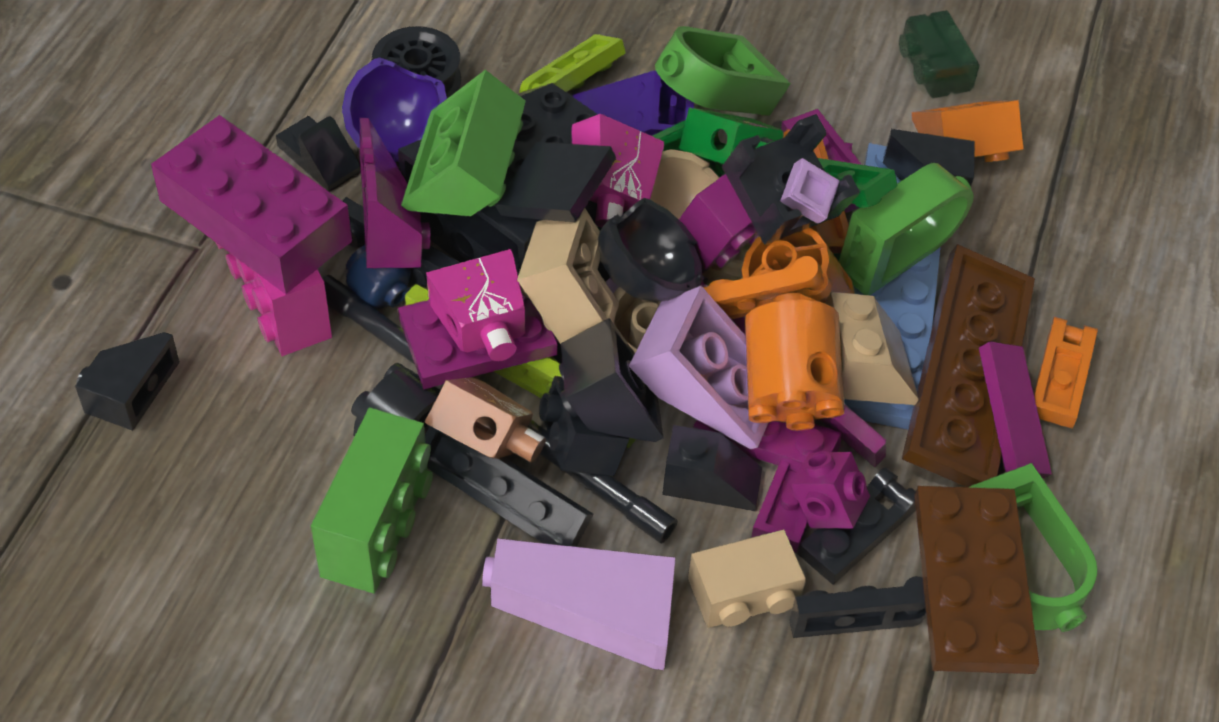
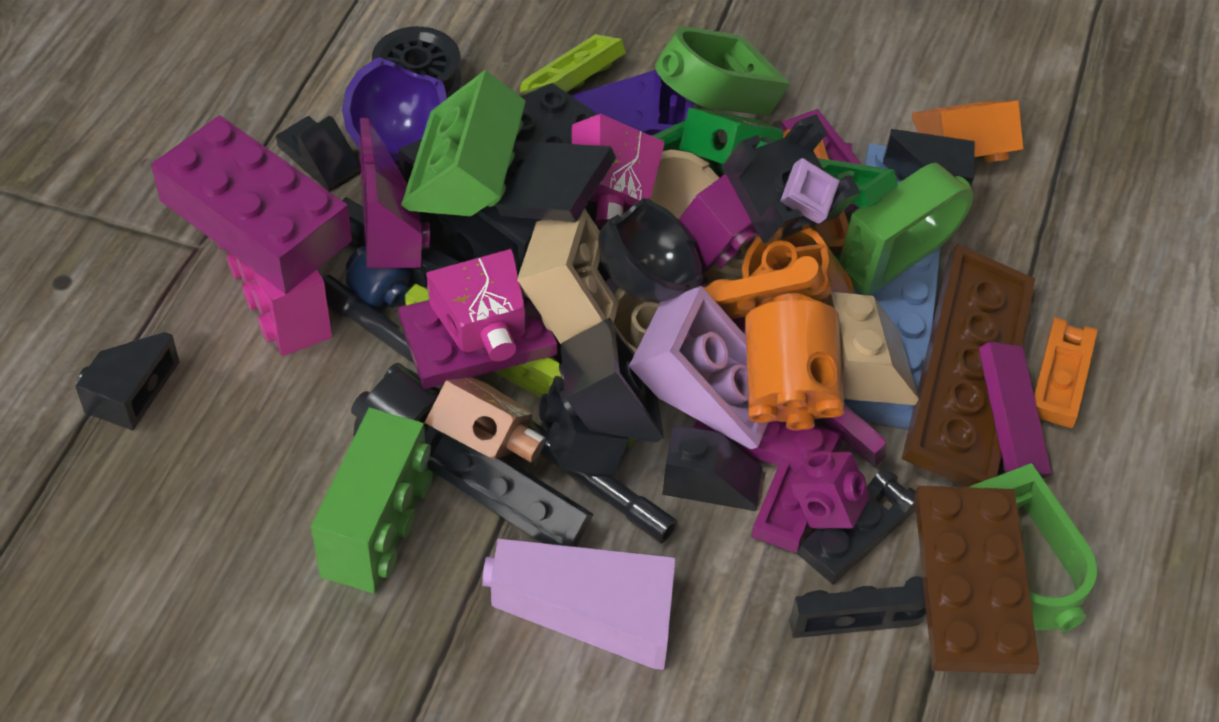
(746, 579): tan brick -> none
(938, 54): clear green brick -> none

